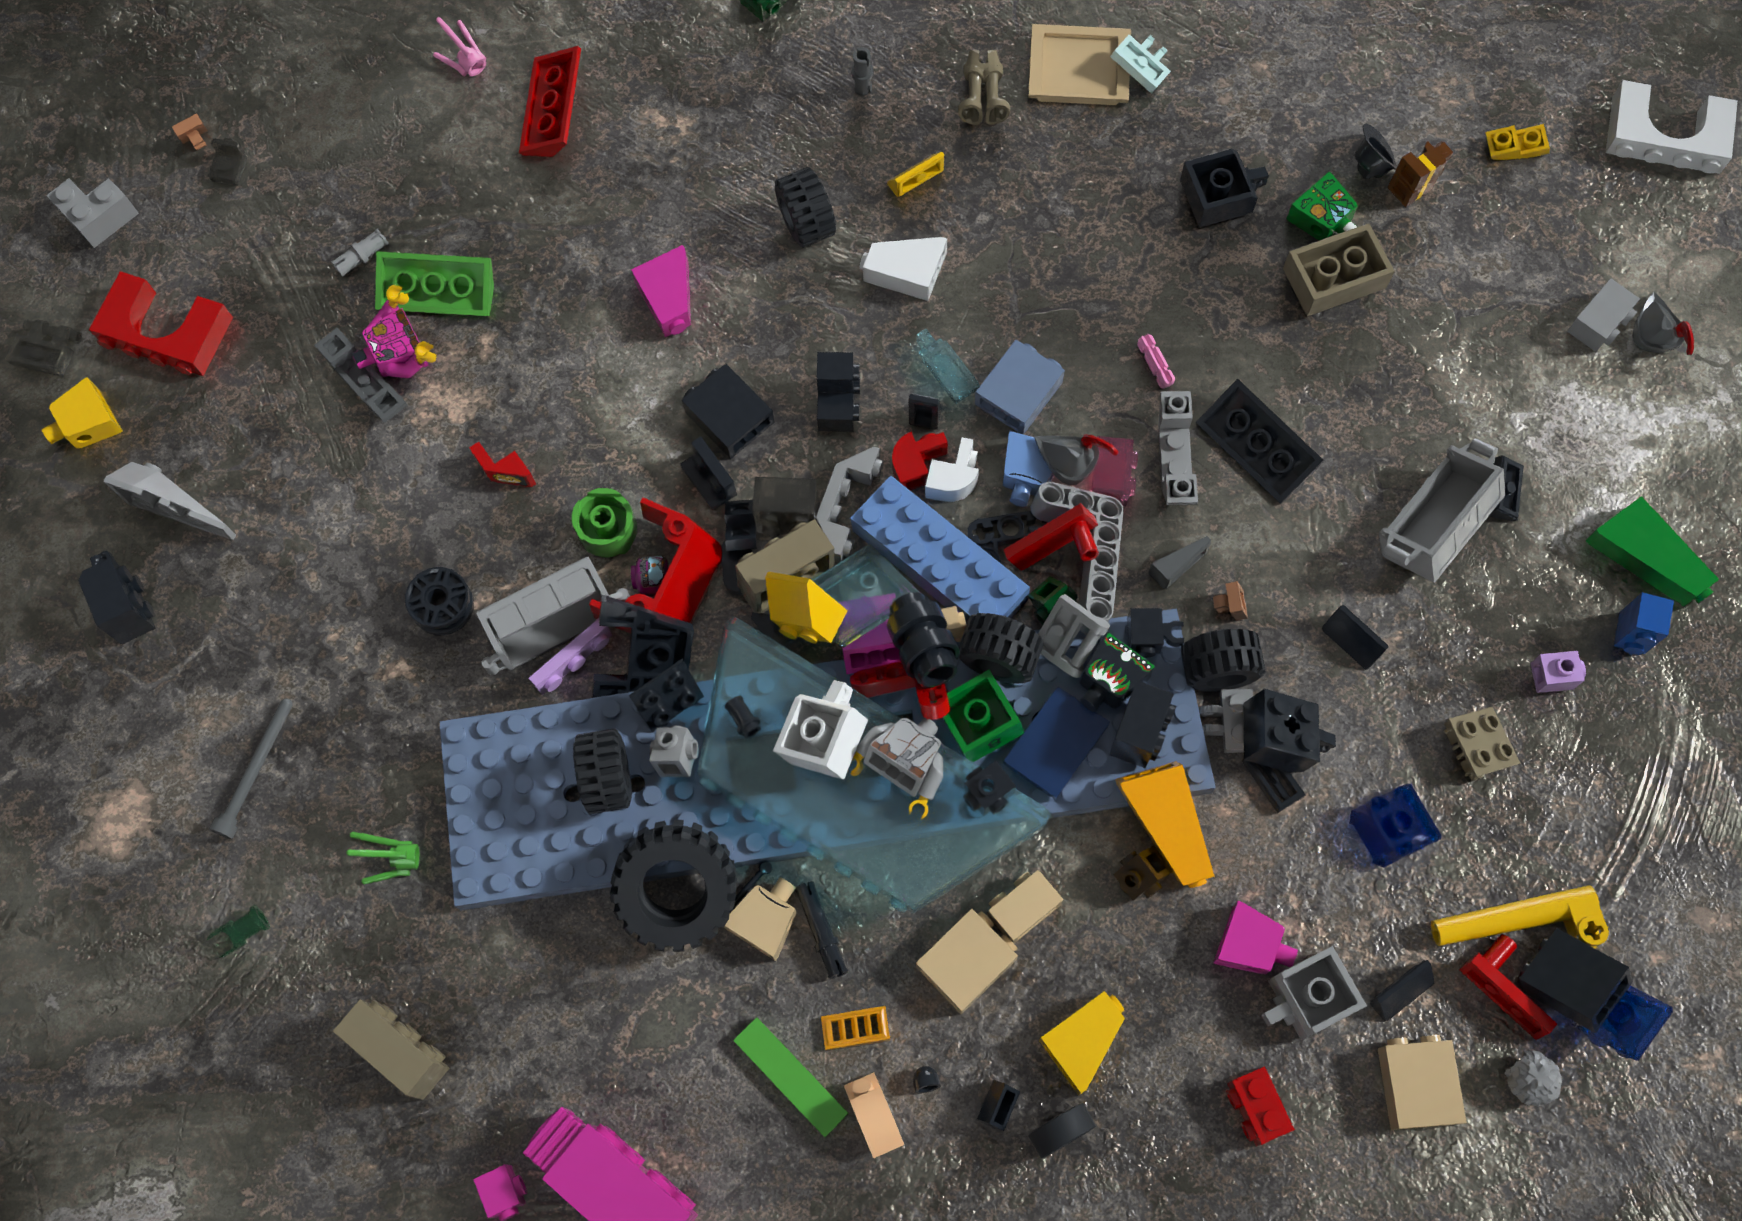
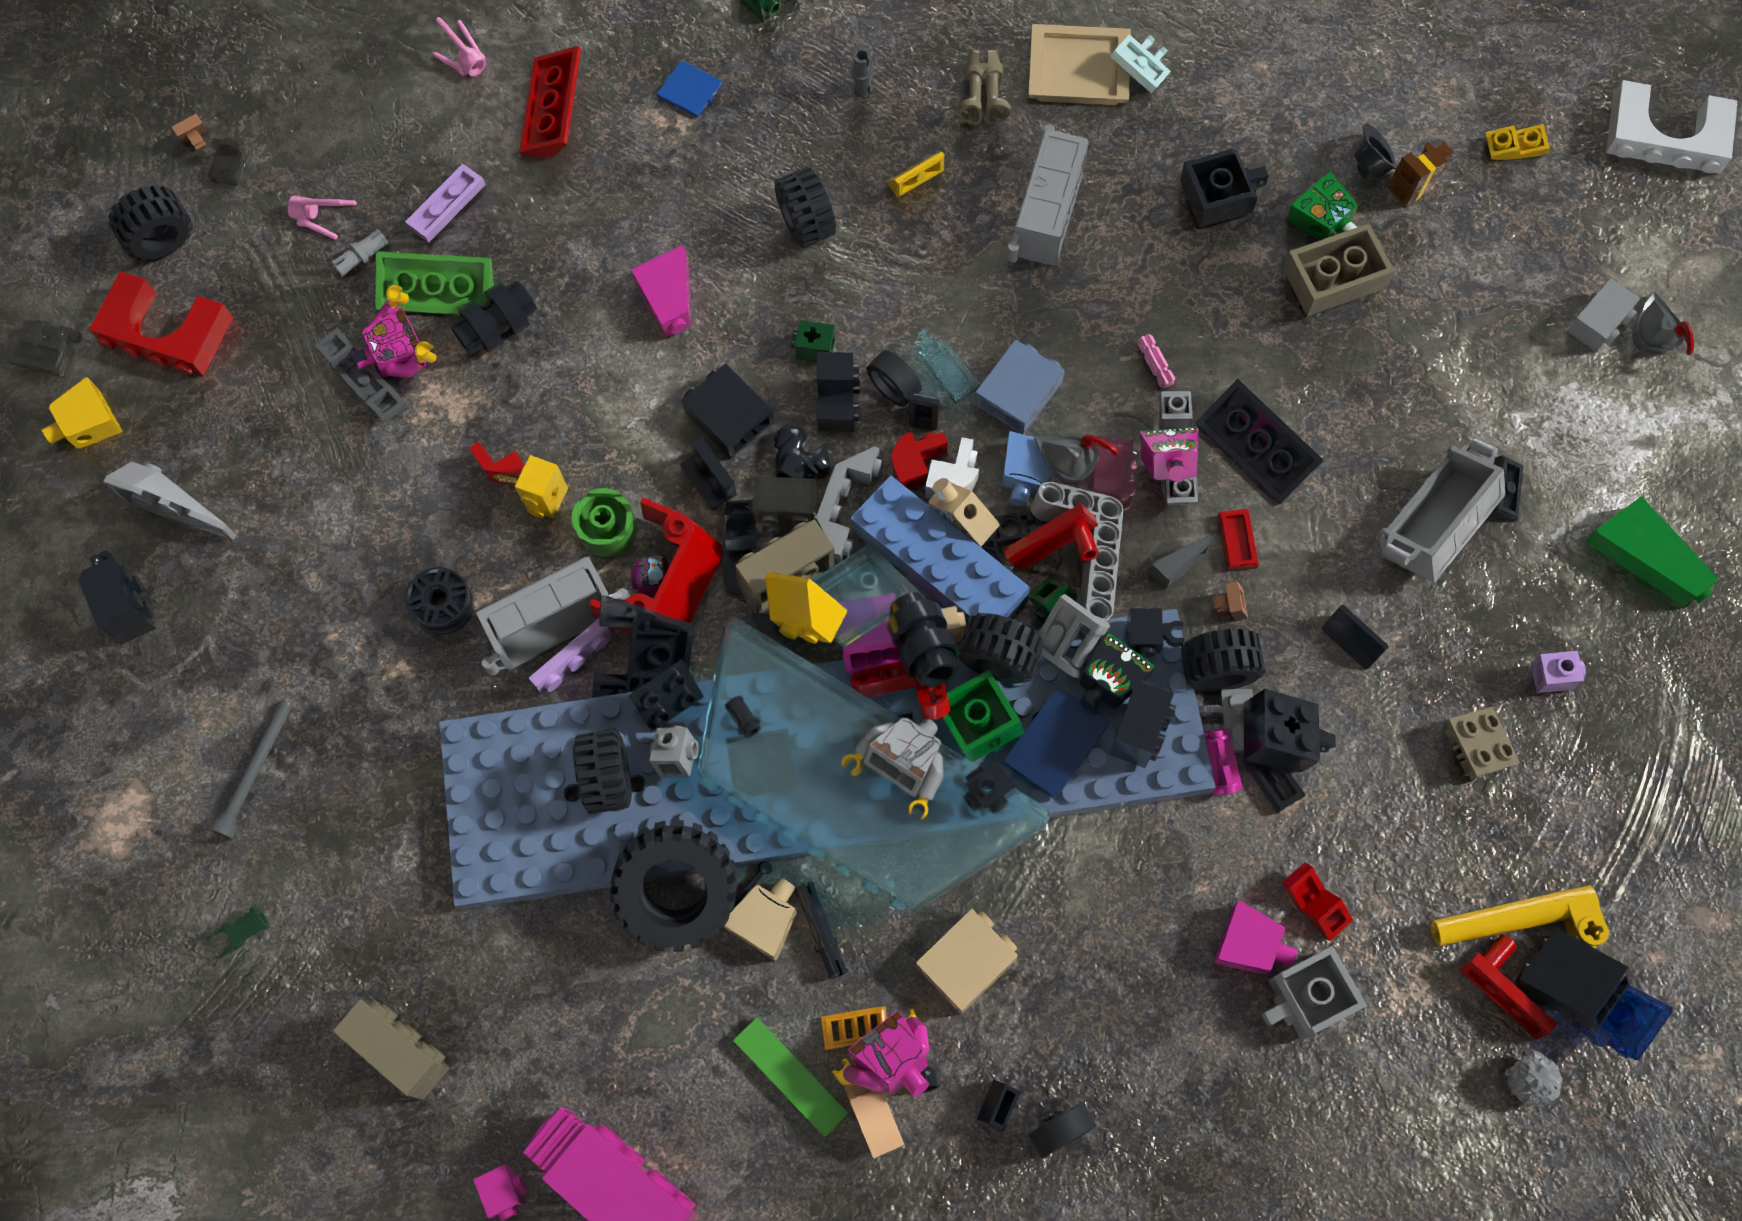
(93, 214): light grey brick -> none
(150, 223): none -> black tyre
(306, 208): none -> bright pink plant
(403, 857): bright green plant -> none
(445, 203): none -> lavender plate
(503, 311): none -> black piece
(541, 487): none -> yellow brick
(689, 88): none -> blue piece
(793, 460): none -> black animal
(820, 333): none -> dark green brick
(822, 732): white hinge -> none
(889, 1057): none -> dark pink torso
(893, 377): none -> black tyre
(905, 265): white slope -> none
(956, 504): none -> tan torso
(1024, 906): tan piece -> none
(1049, 198): none -> light grey container
(1084, 1039): yellow slope -> none
(1142, 873): dark brown brick -> none
(1168, 815): light orange slope -> none
(1170, 453): none -> dark pink torso
(1223, 762): none -> dark pink hinge
(1237, 540): none -> red tile
(1259, 1106): red bracket -> none
(1316, 903): none -> red slope
(1394, 825): clear blue slope -> none
(1403, 990): black slope -> none
(1421, 1083): tan brick -> none
(1643, 623): blue piece -> none

